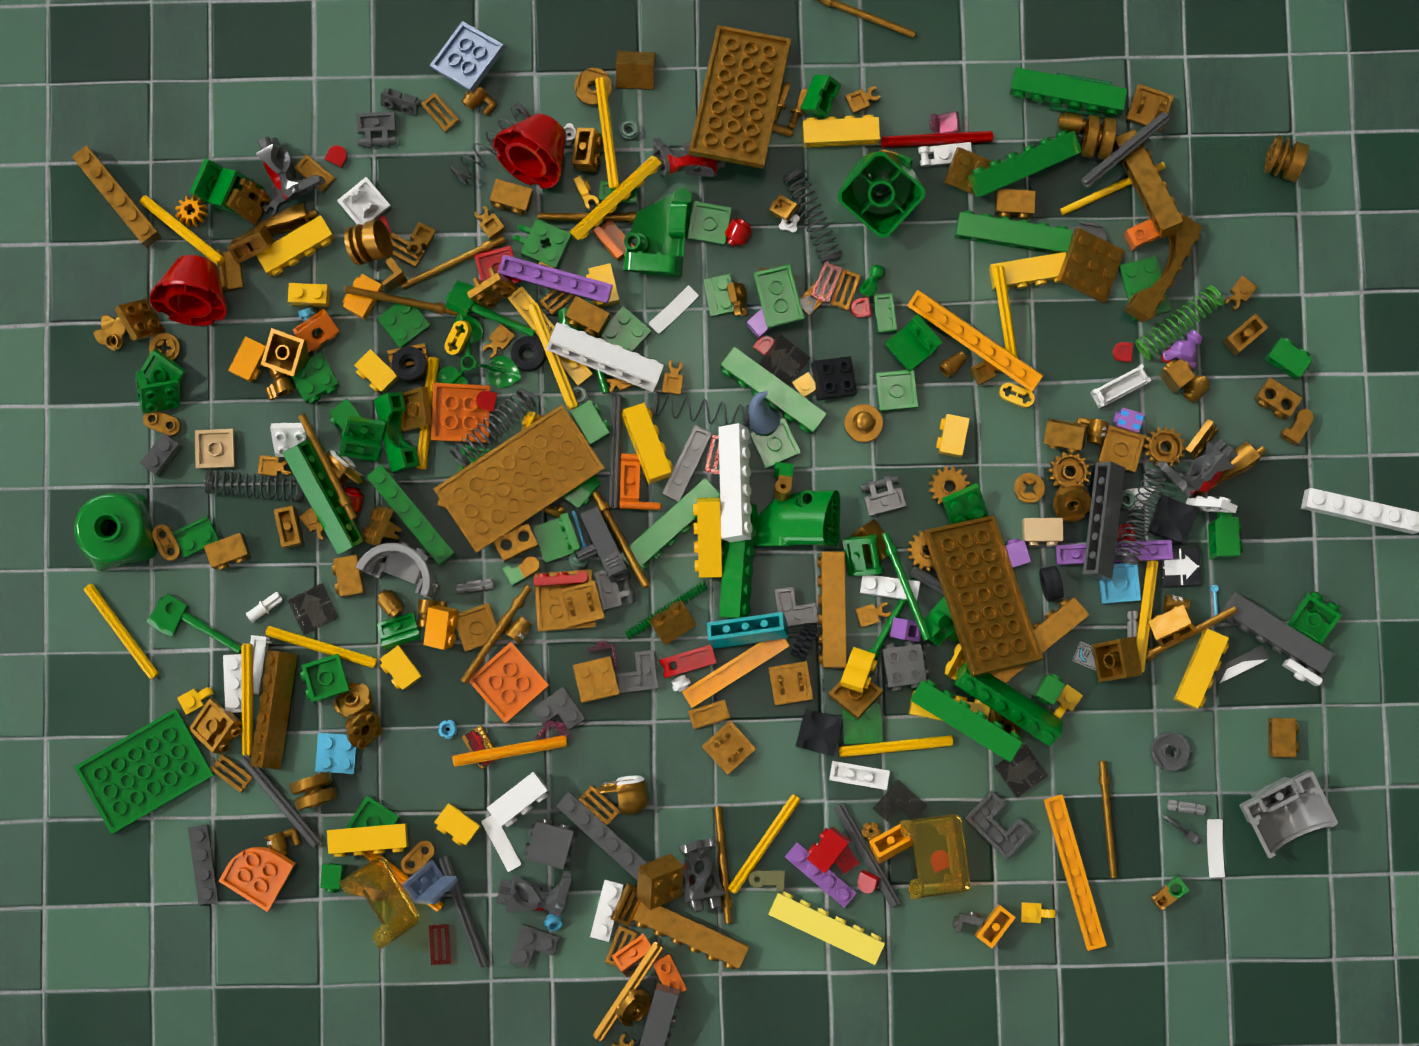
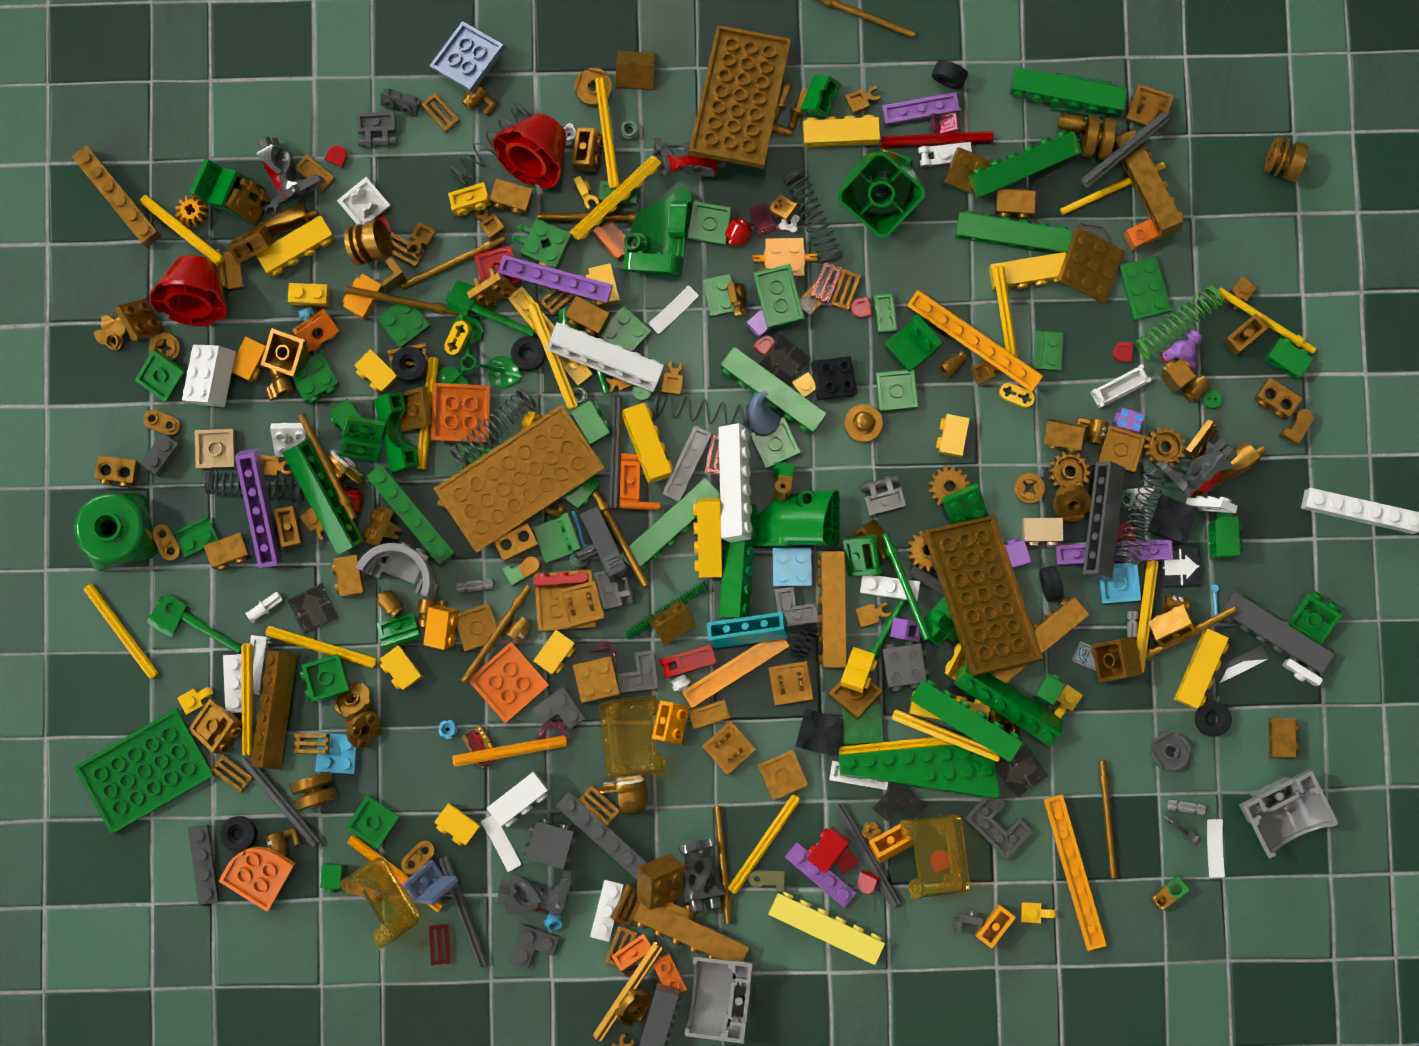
(117, 466): none -> pearl gold brick
(157, 395): green bracket -> none
(208, 375): none -> white brick
(228, 828): none -> black tyre
(258, 507): none -> medium lavender brick
(299, 743): none -> pearl gold tile
(367, 838): yellow brick -> none
(469, 199): none -> yellow bracket
(486, 400): red tile -> none
(500, 339): pearl gold plate -> none
(555, 652): none -> yellow brick
(628, 737): none -> clear yellow windscreen
(641, 393): none -> tile
(670, 722): none -> light orange brick
(684, 911): none -> pearl gold plate
(720, 998): none -> light grey piece
(762, 220): none -> clear pink bracket
(782, 775): none -> pearl gold plate
(784, 252): none -> light orange plate
(792, 567): none -> medium azure plate
(870, 285): green plate -> none
(920, 108): none -> medium lavender plate
(930, 768): none -> green wing
(944, 734): none -> yellow axle
(949, 74): none -> black tyre
(1048, 350): none -> green plate
(1144, 302): pearl gold arch -> none
(1212, 399): none -> green tile
(1224, 718): none -> black tyre
(1298, 340): none -> yellow bar

